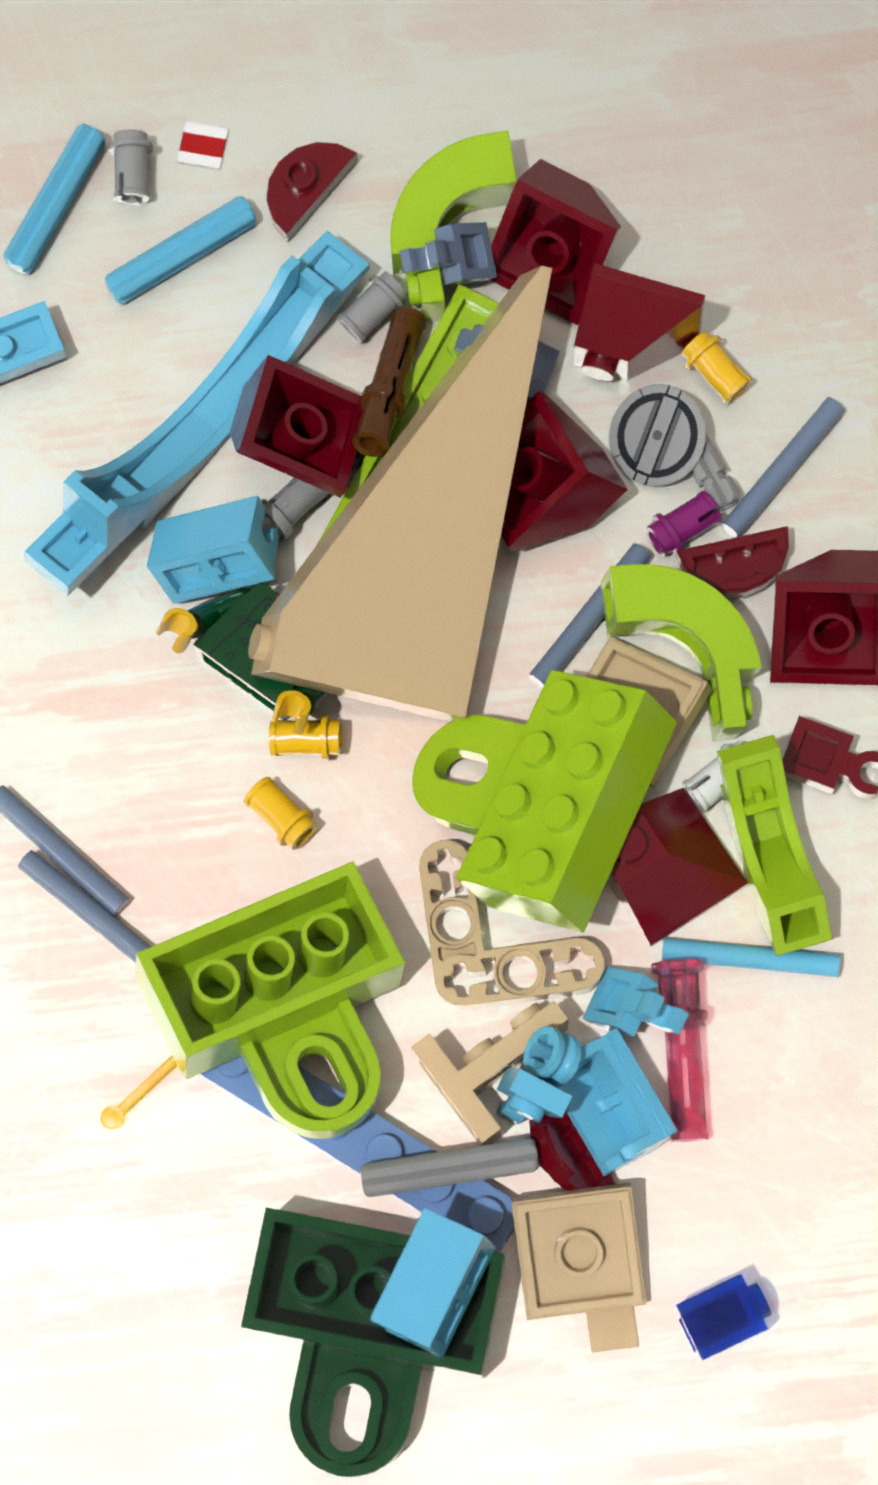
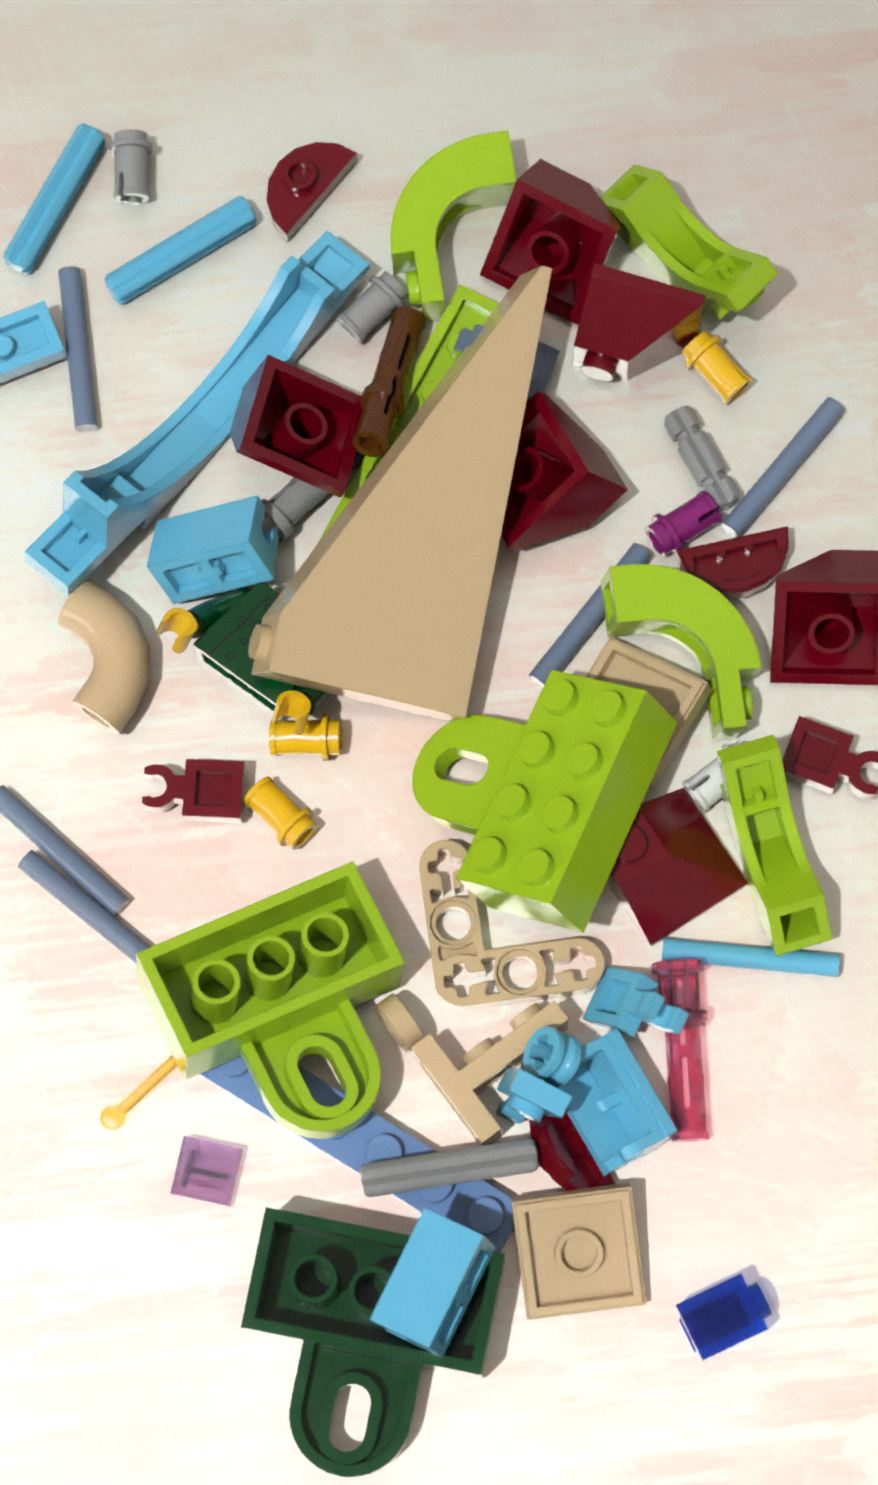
(77, 349): none -> sand blue bar
(117, 650): none -> tan cylinder
(202, 145): sticker -> none
(206, 1172): none -> clear purple tile
(207, 790): none -> dark red plate
(399, 1022): none -> tan tile
(460, 251): sand blue plate -> none
(612, 1329): tan sticker -> none
(657, 435): light grey sticker -> none
(681, 247): none -> lime arch

